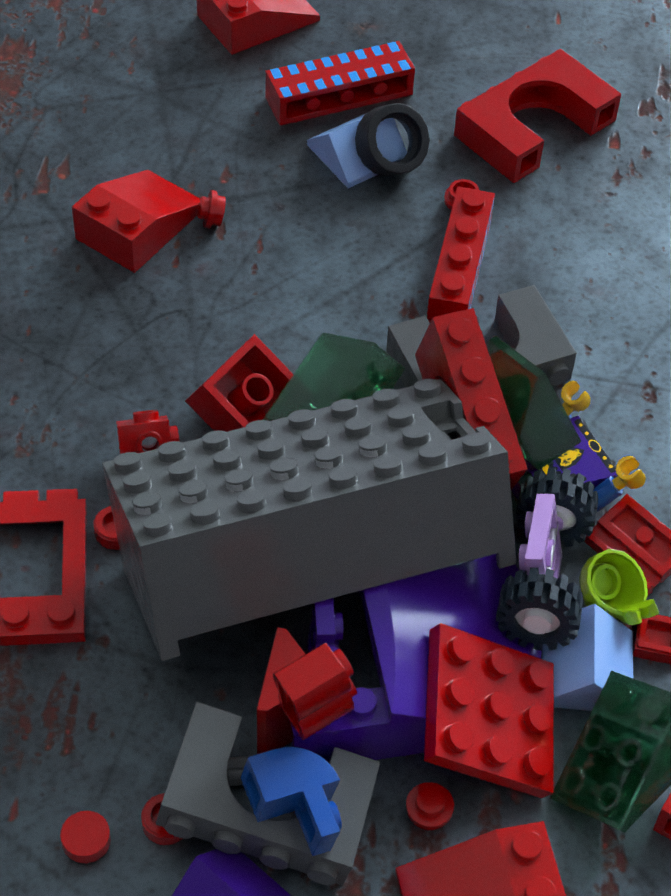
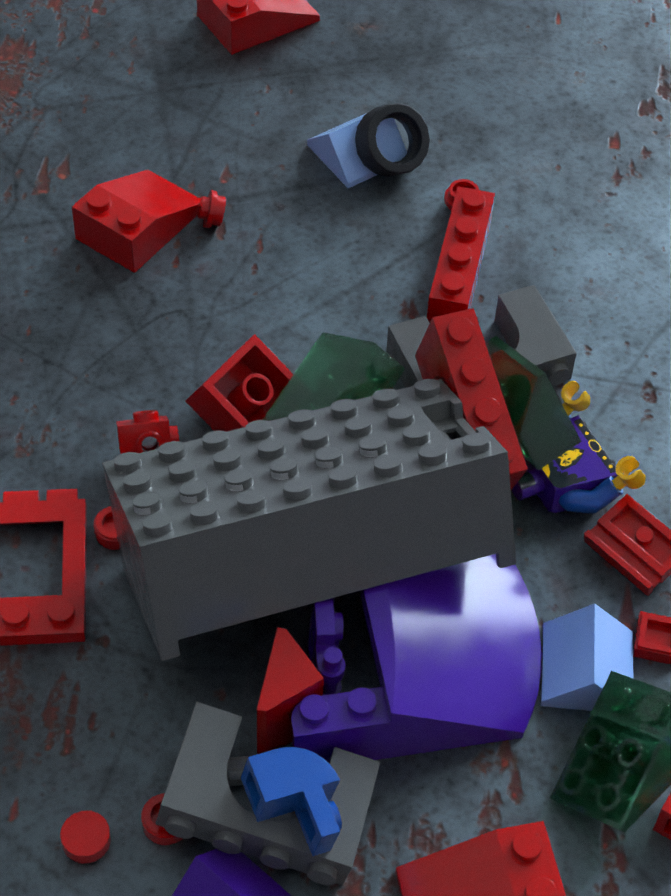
(316, 689): red brick -> none
(339, 82): red brick -> none
(429, 806): red plate -> none
(490, 711): red plate -> none
(542, 604): black plate -> none
(551, 83): red arch -> none
(617, 586): lime piece -> none

